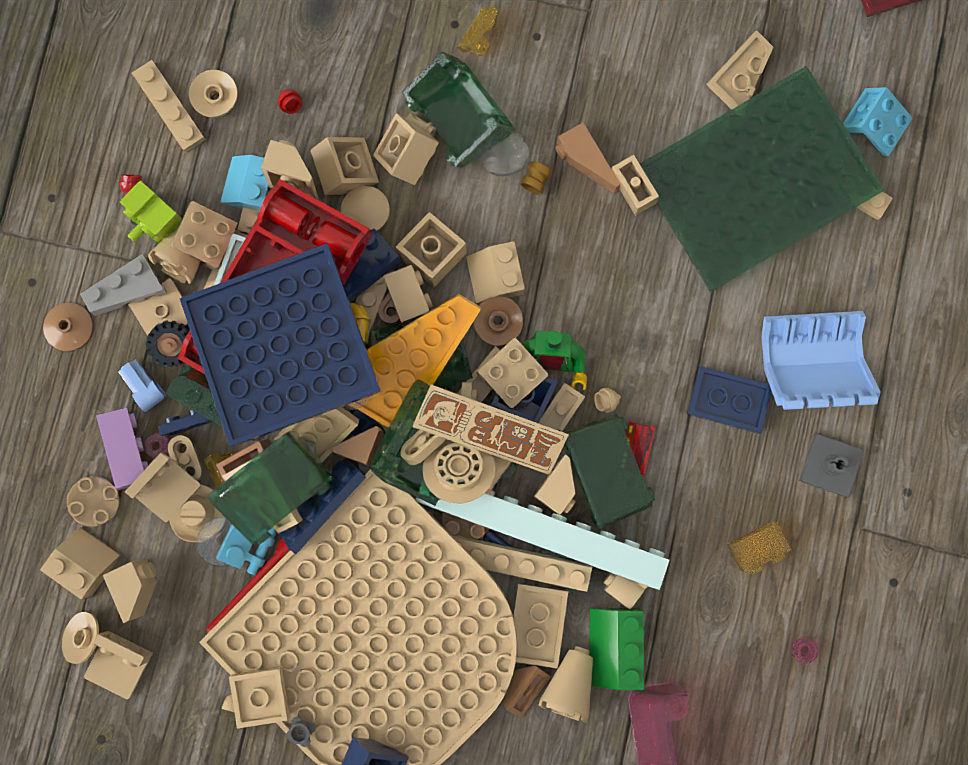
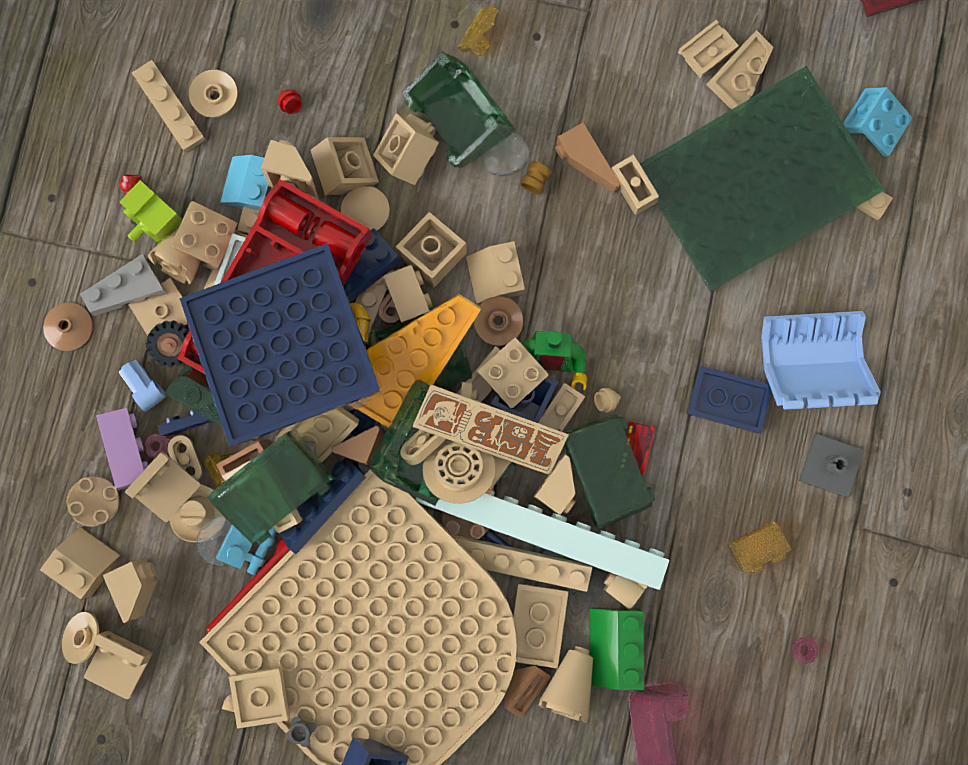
(708, 48): none -> tan plate

